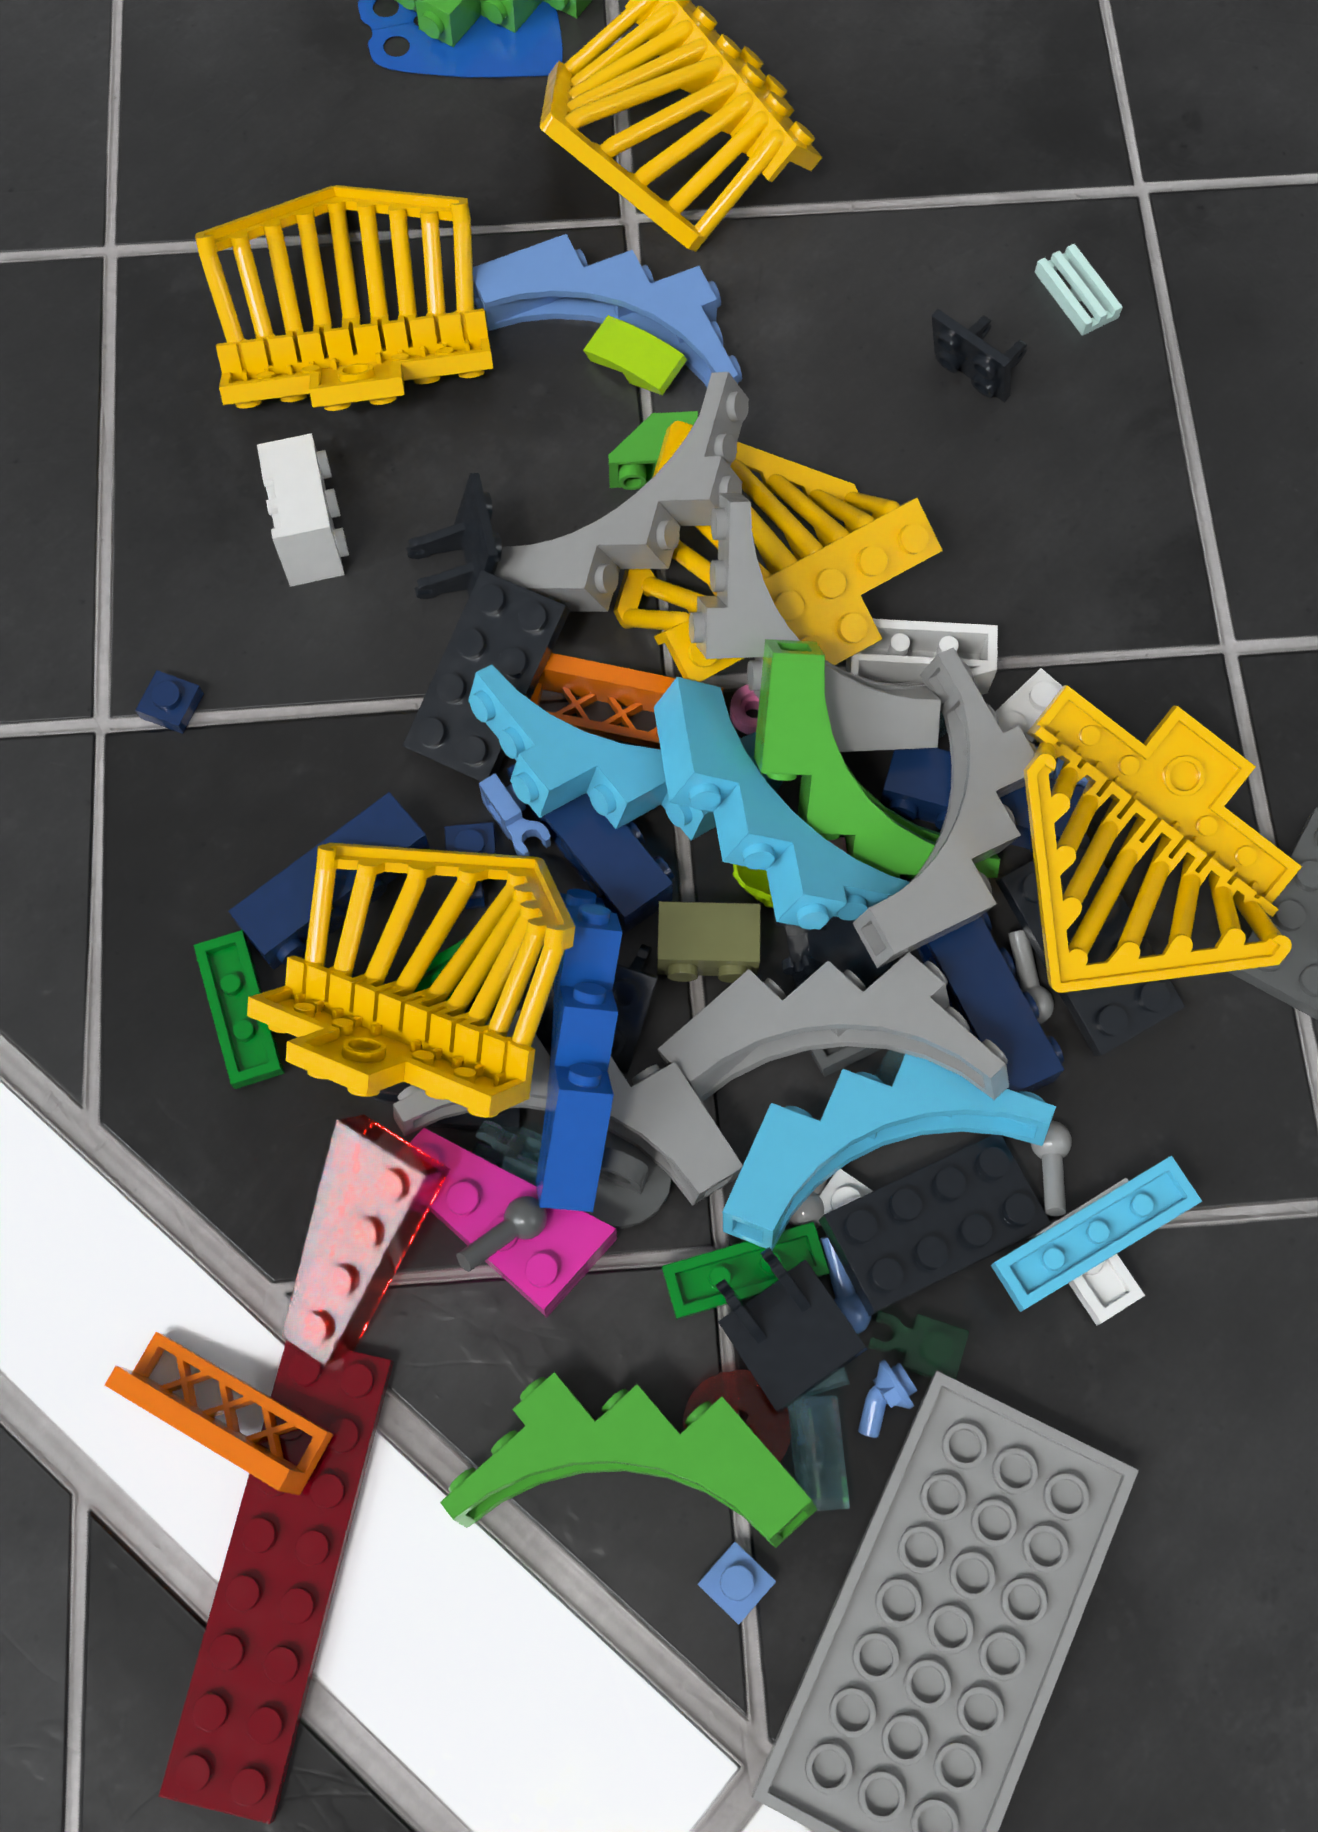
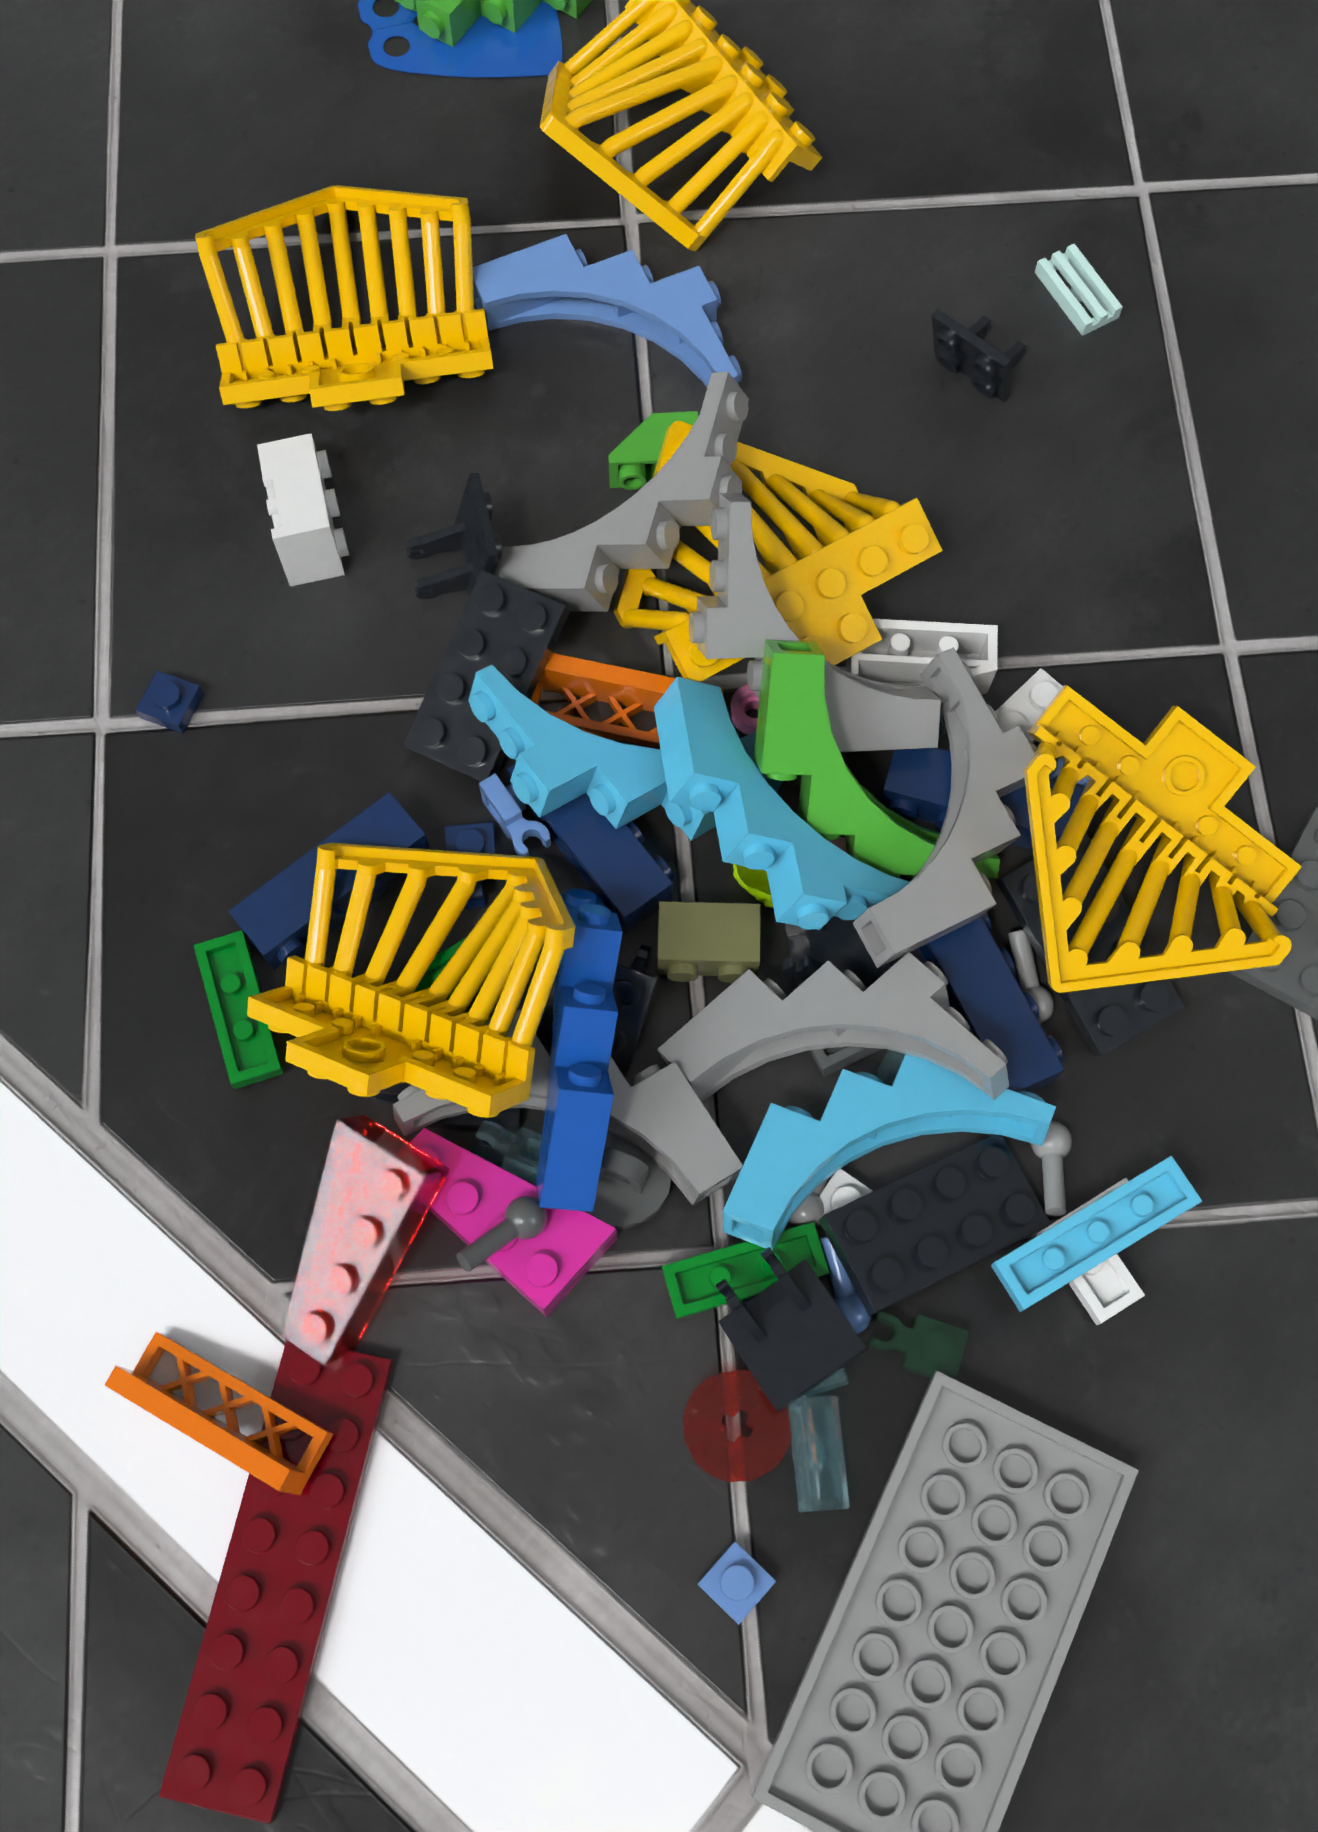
(564, 1440): bright green arch -> none
(635, 353): lime slope -> none
(890, 1388): medium blue plate -> none

